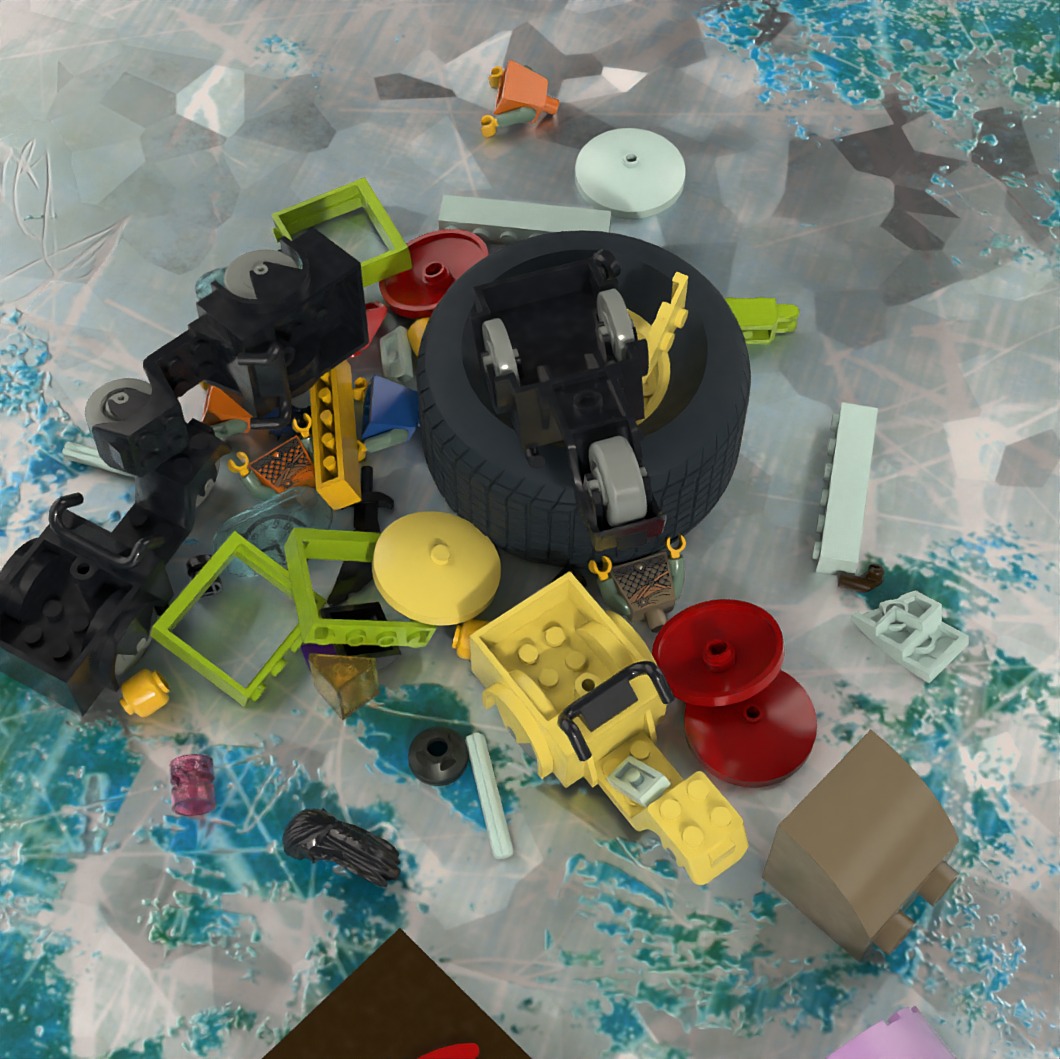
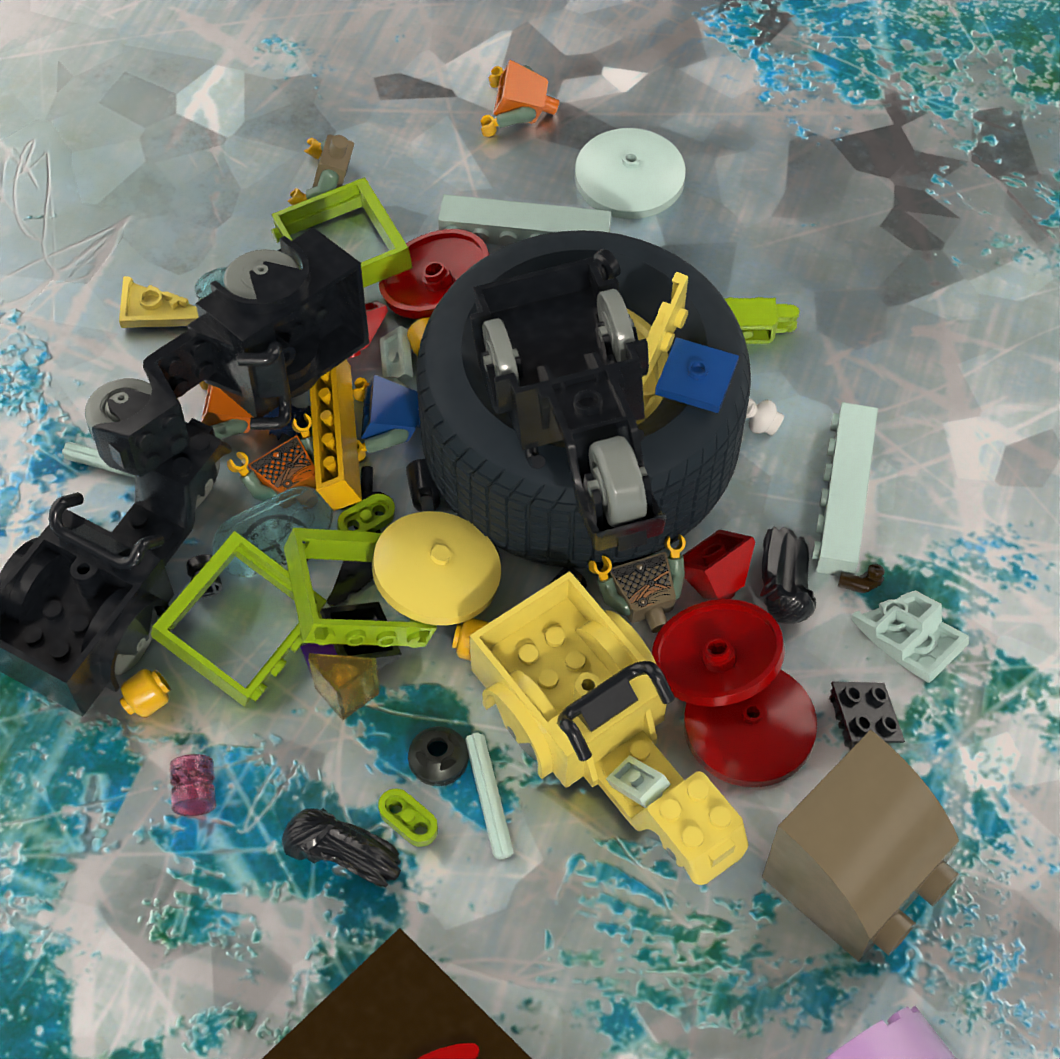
(153, 307): none -> light yellow wing
(332, 167): none -> torso
(363, 514): none -> lime plate
(409, 818): none -> lime plate
(421, 484): none -> black piece
(697, 375): none -> blue plate
(719, 564): none -> red slope
(763, 417): none -> white animal
(786, 577): none -> black hair
(862, 708): none -> black hinge

